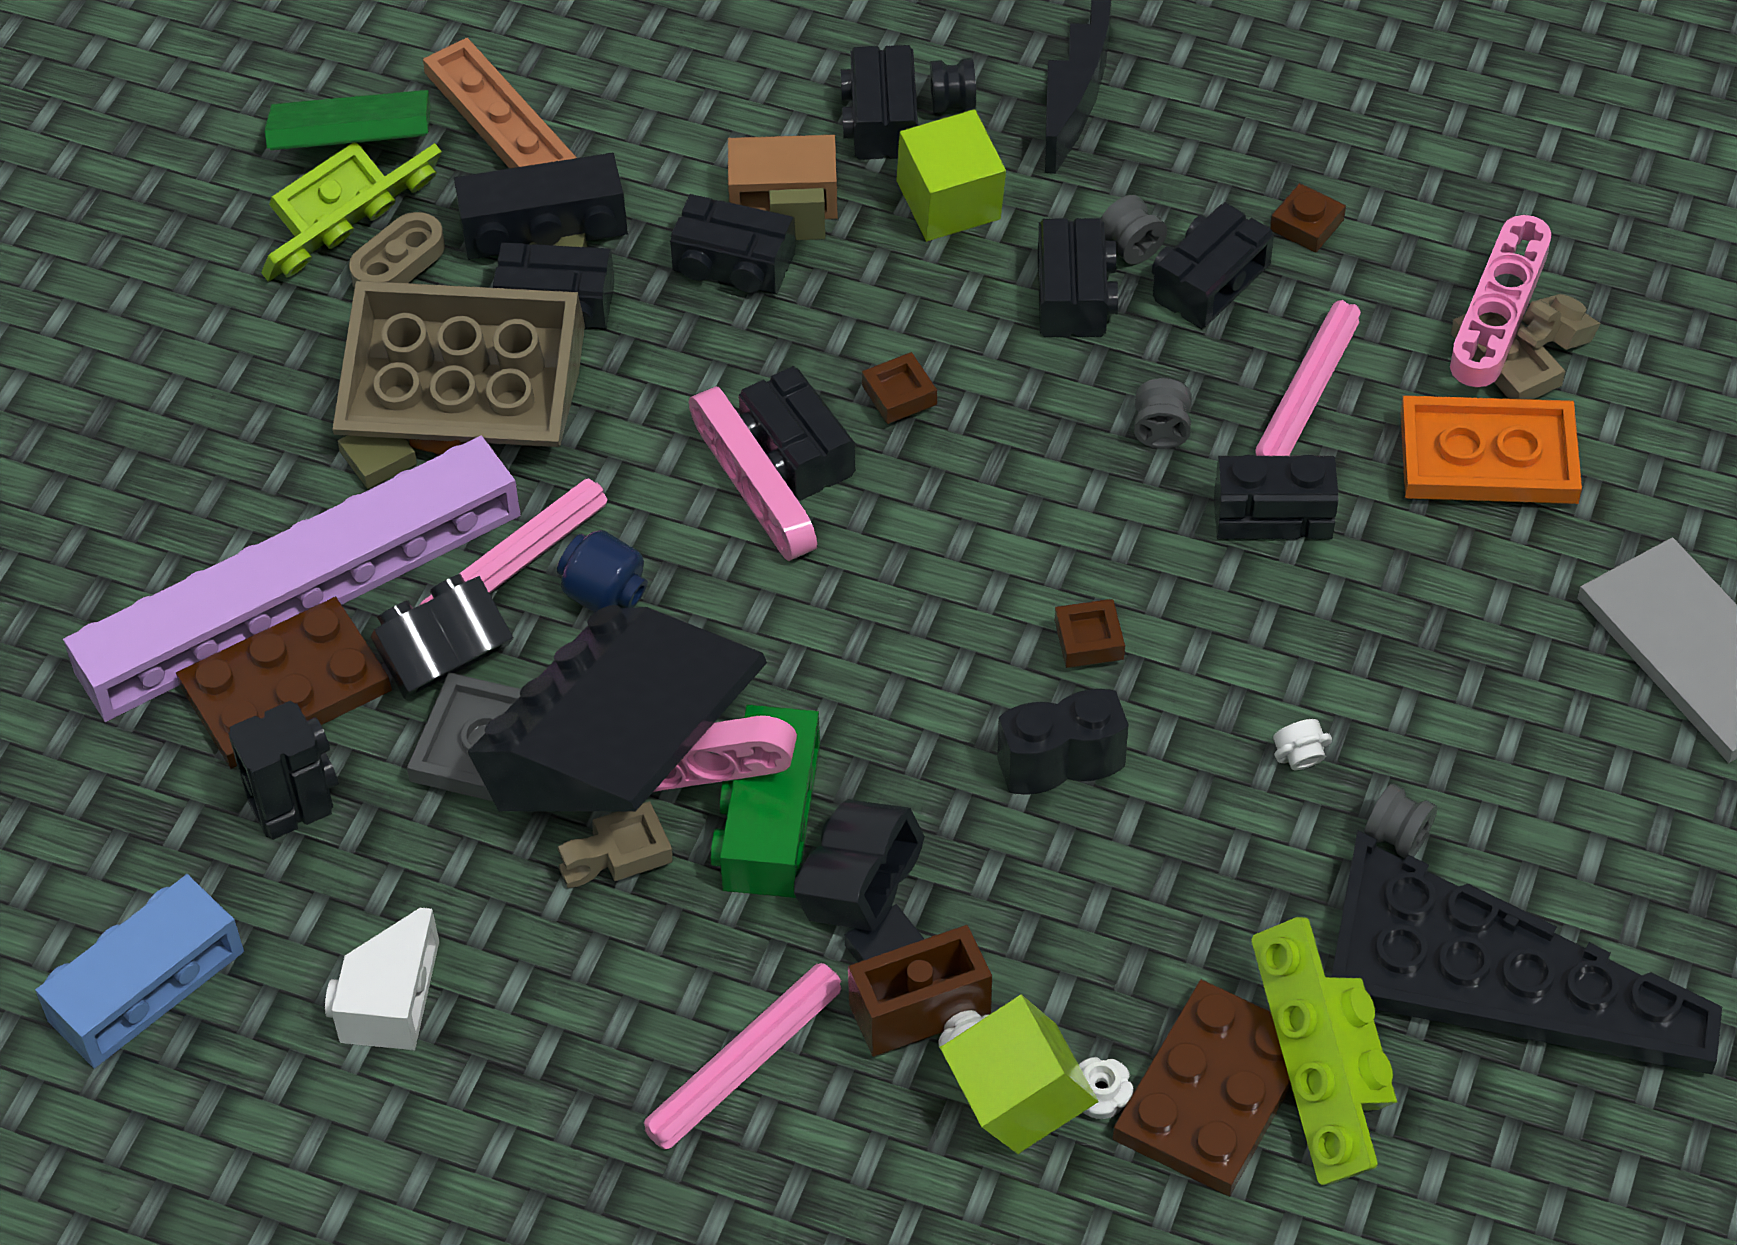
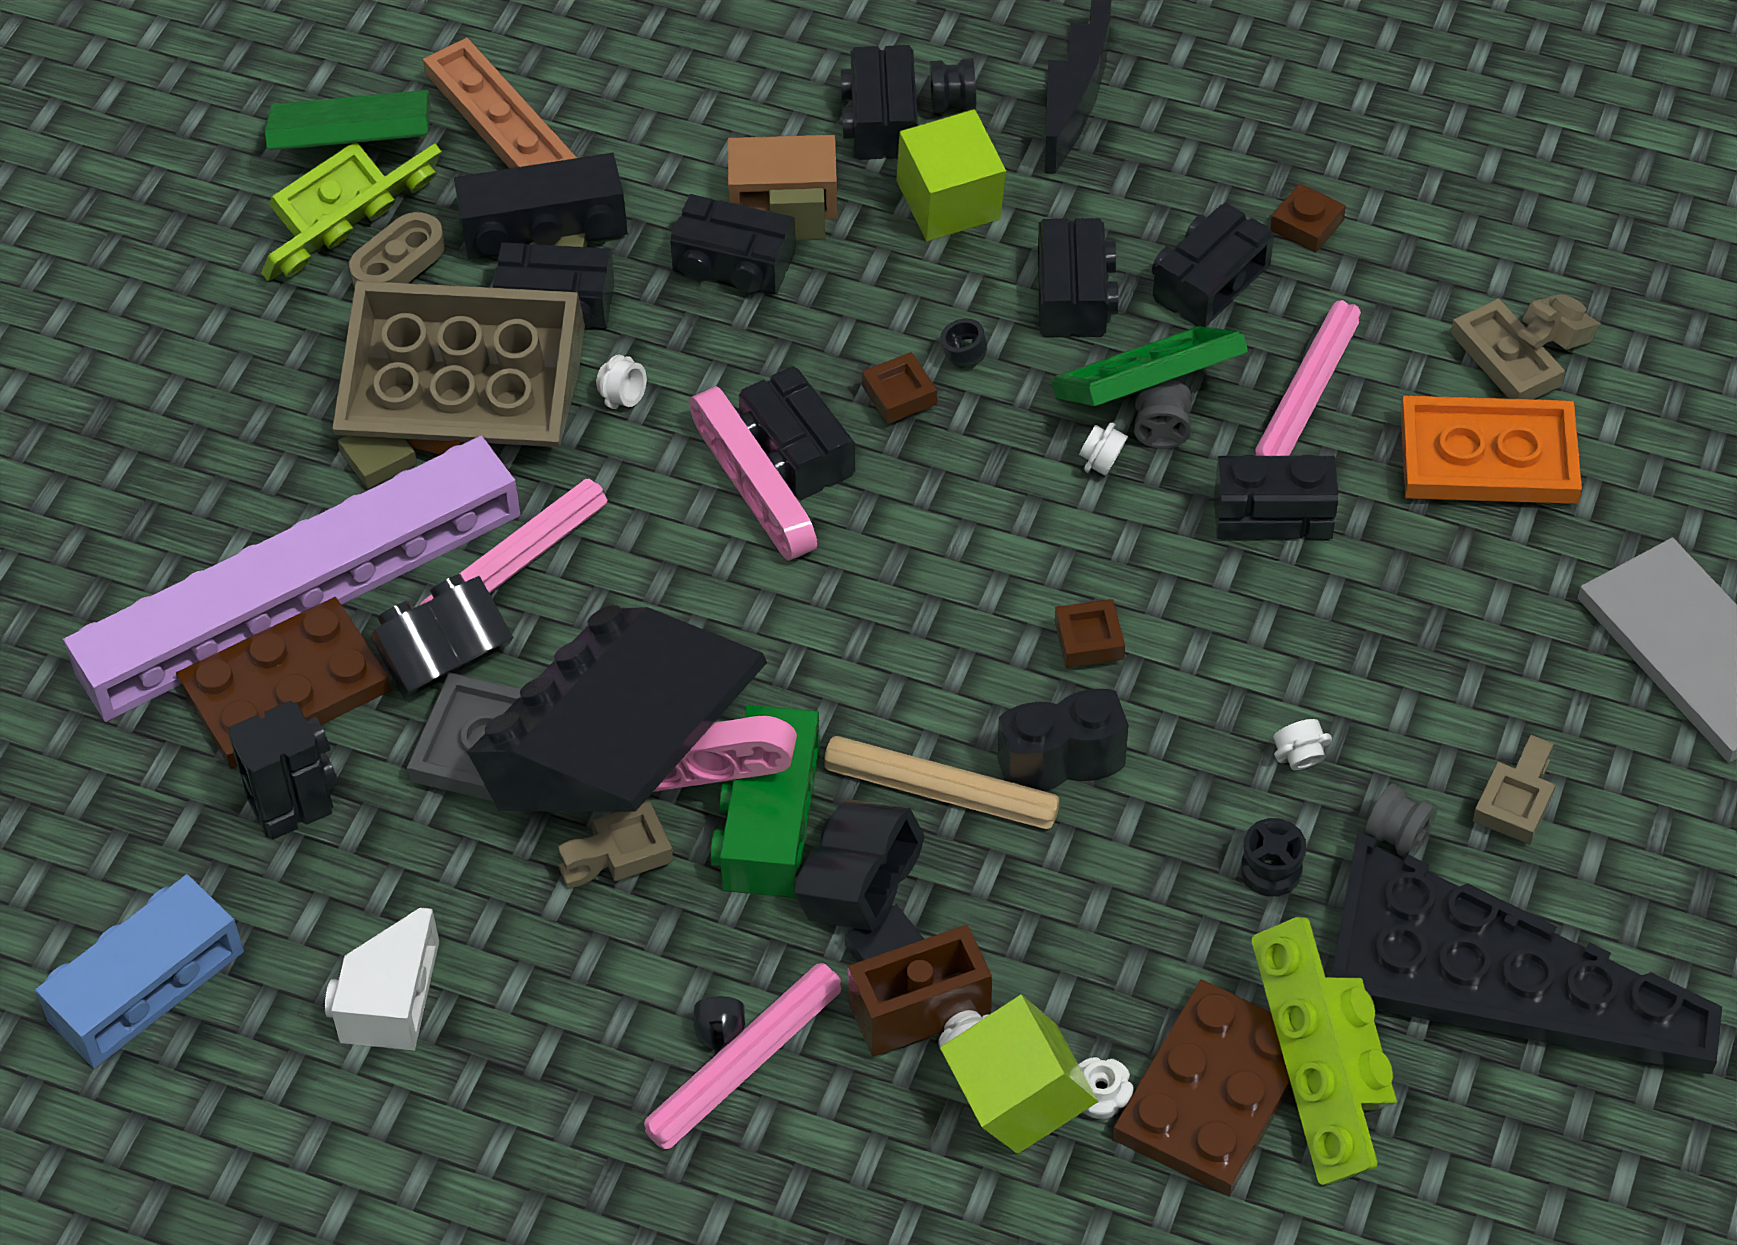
(602, 572): dark blue head -> none
(621, 382): none -> white plate
(718, 1020): none -> black hinge
(941, 782): none -> tan axle
(954, 338): none -> black hinge
(1102, 448): none -> white plate
(1133, 229): dark grey wheel -> none
(1148, 365): none -> green tile
(1278, 842): none -> black wheel
(1496, 298): bright pink beam -> none
(1518, 796): none -> dark tan plate

